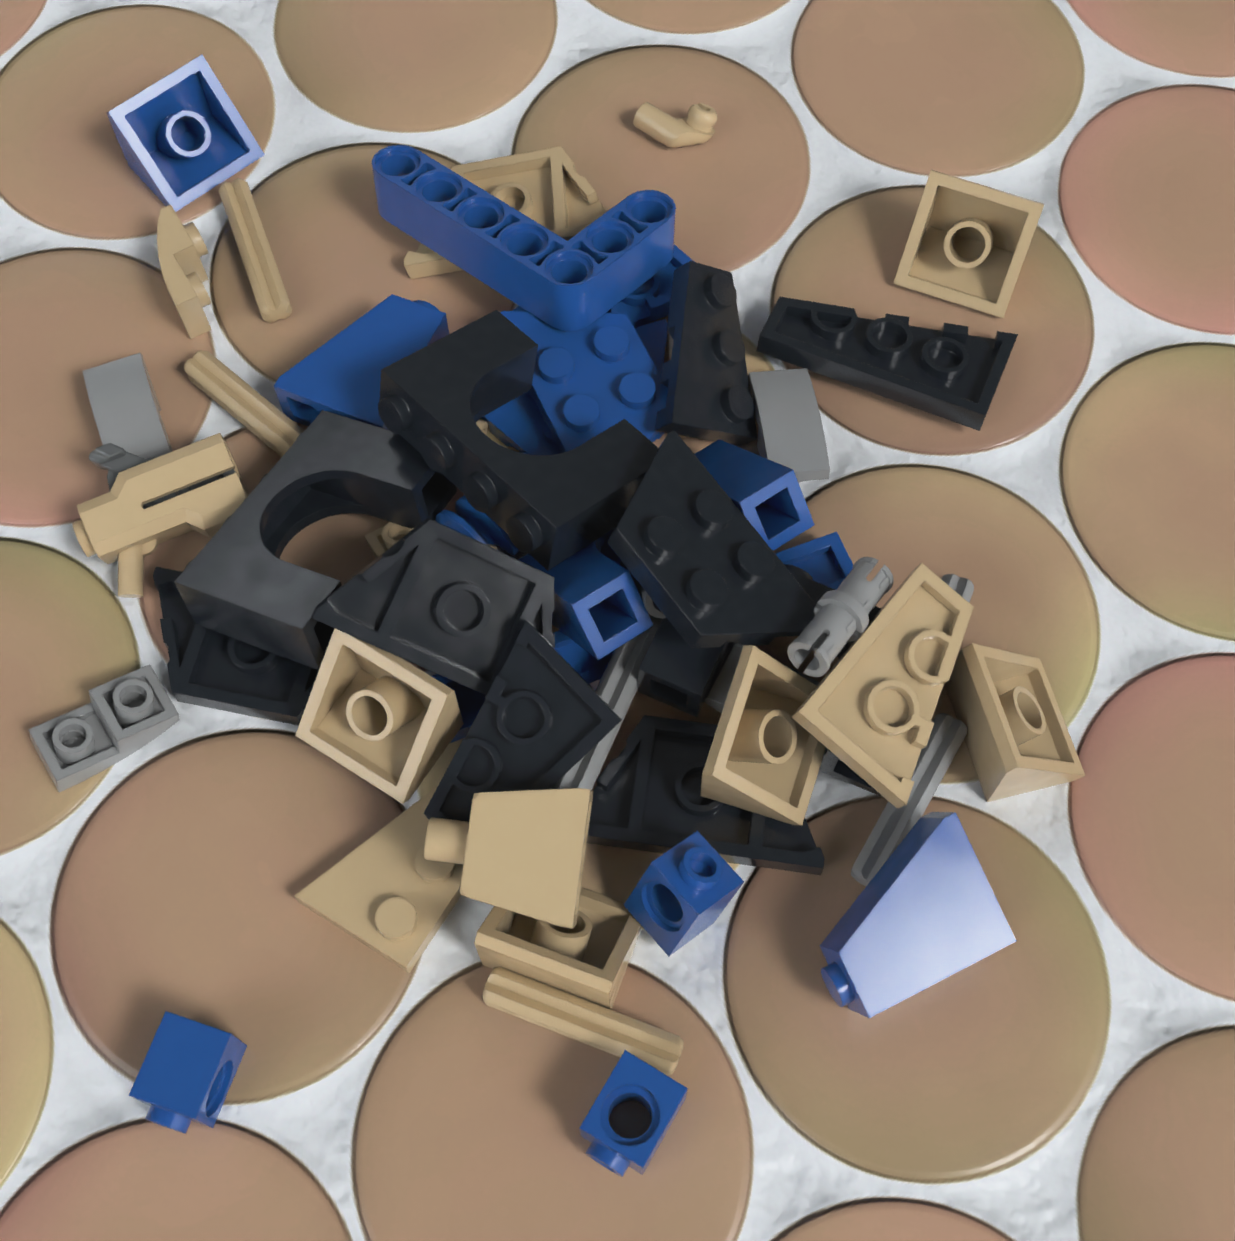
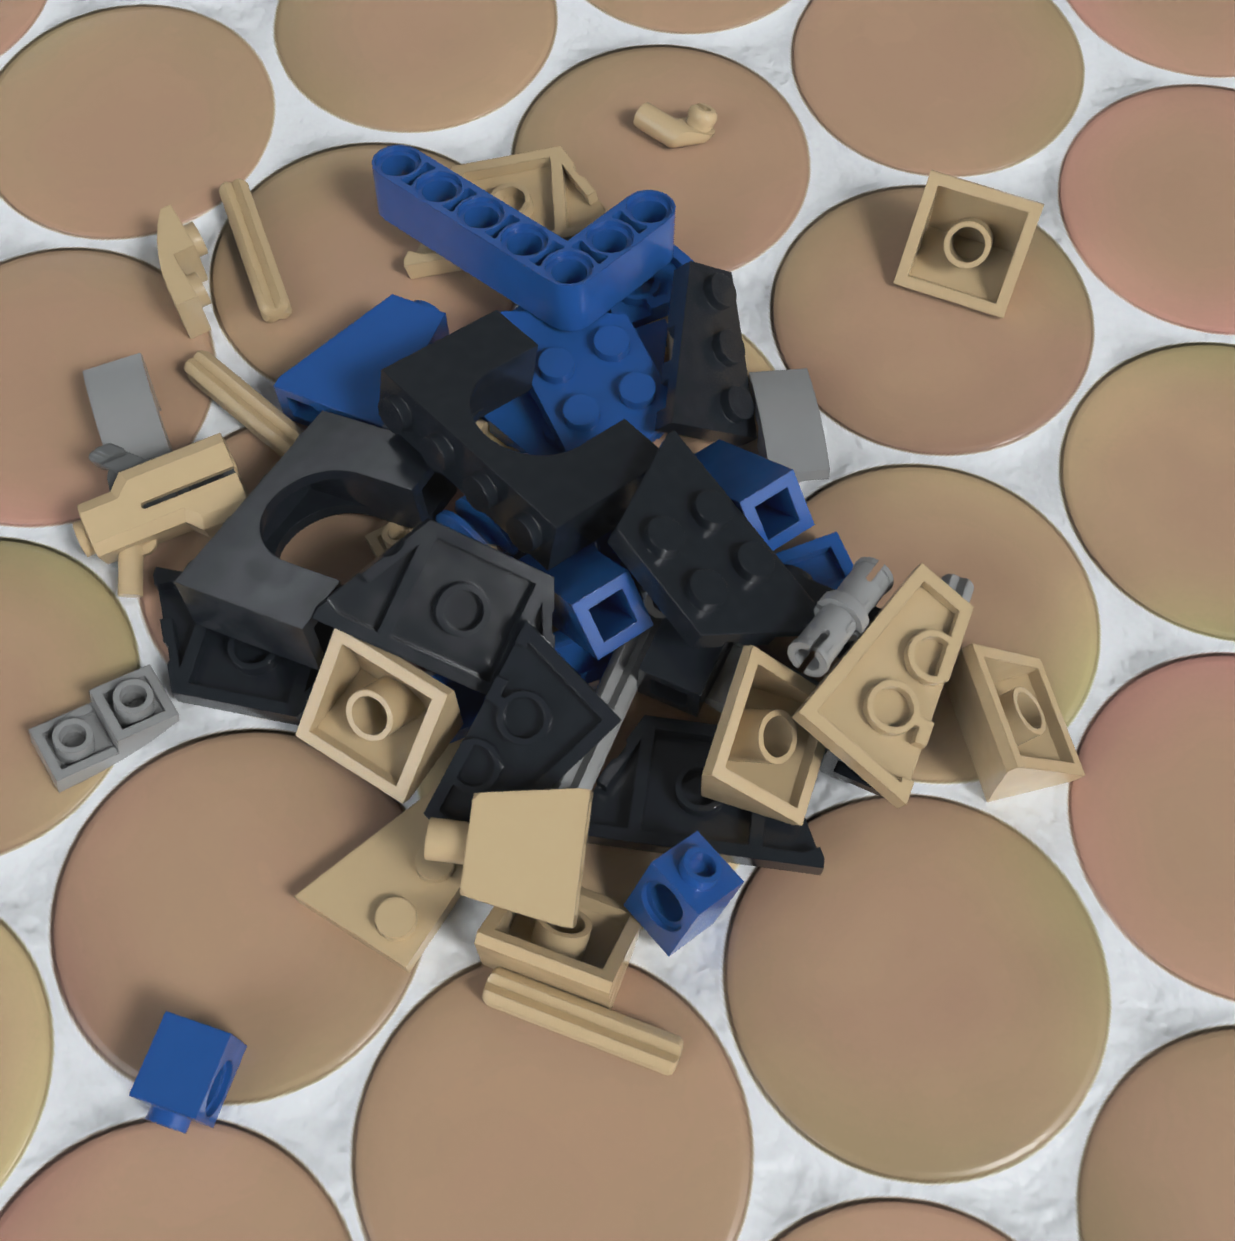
(184, 134): blue slope -> none
(640, 1083): blue brick -> none
(896, 823): light grey axle -> none
(913, 365): black wing -> none
(915, 921): slope -> none

